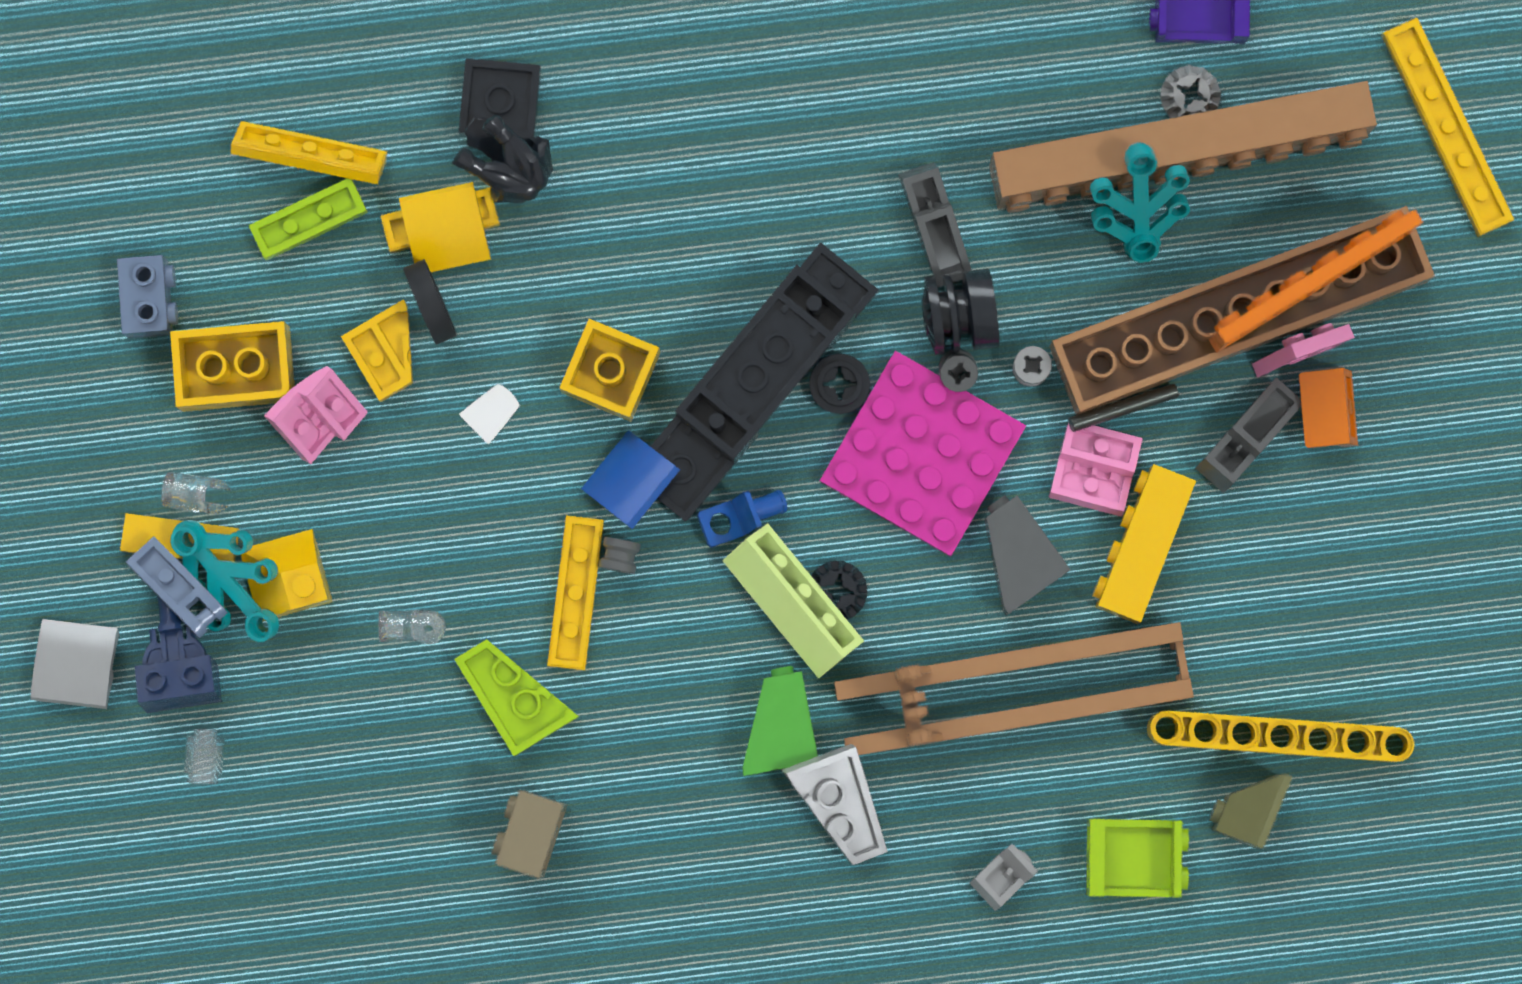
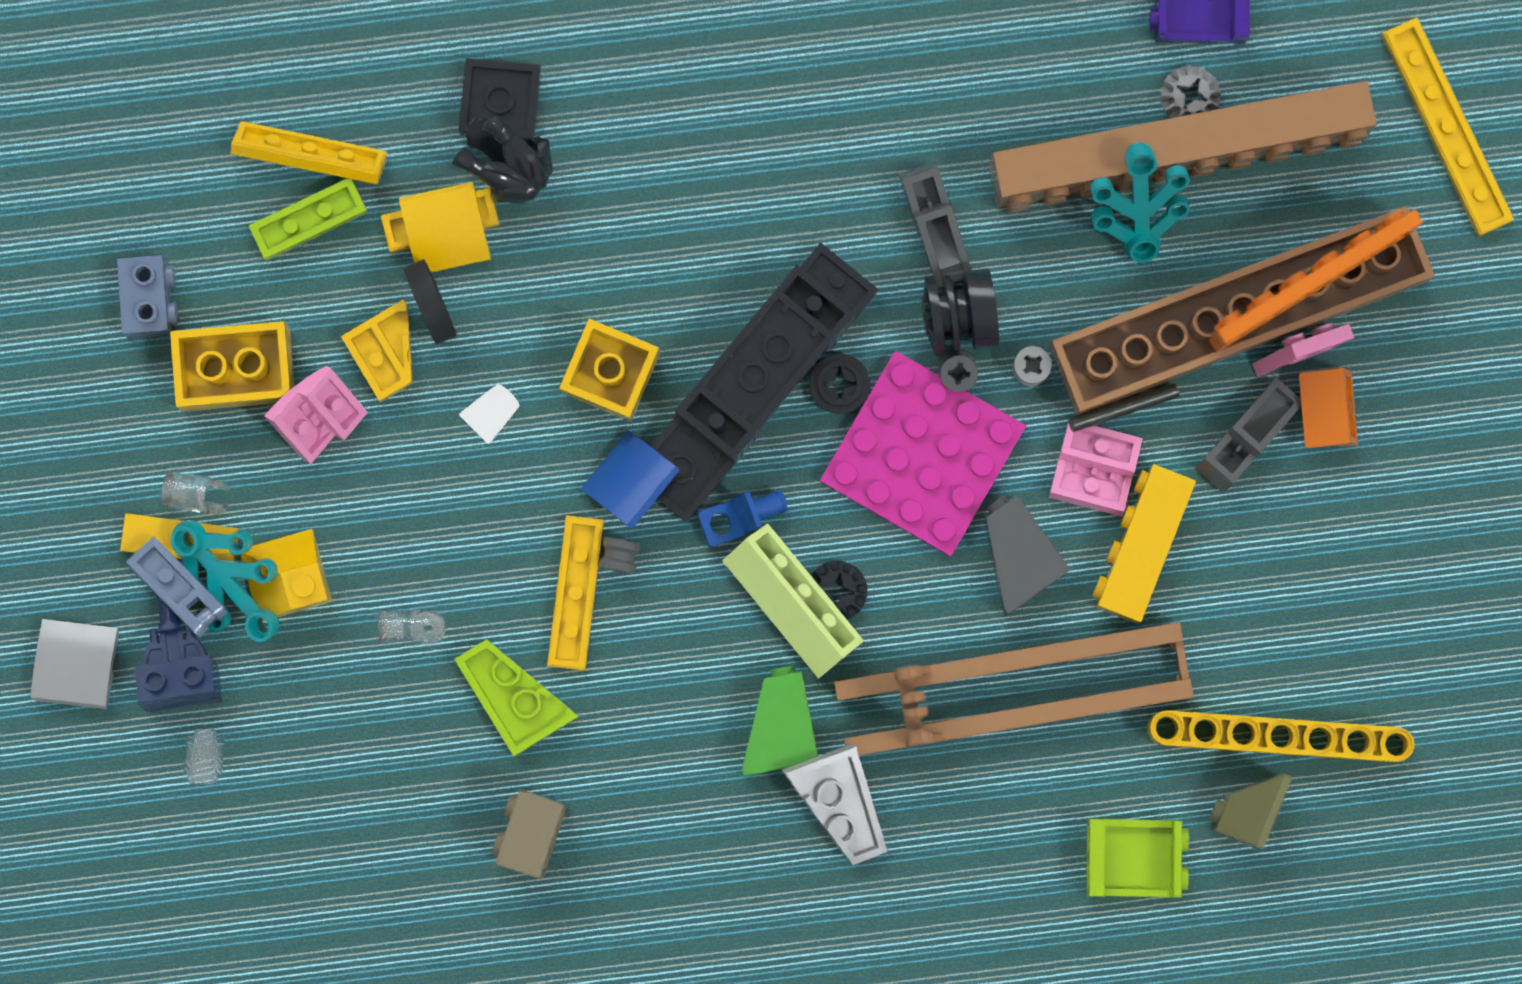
(1003, 876): light grey bracket -> none

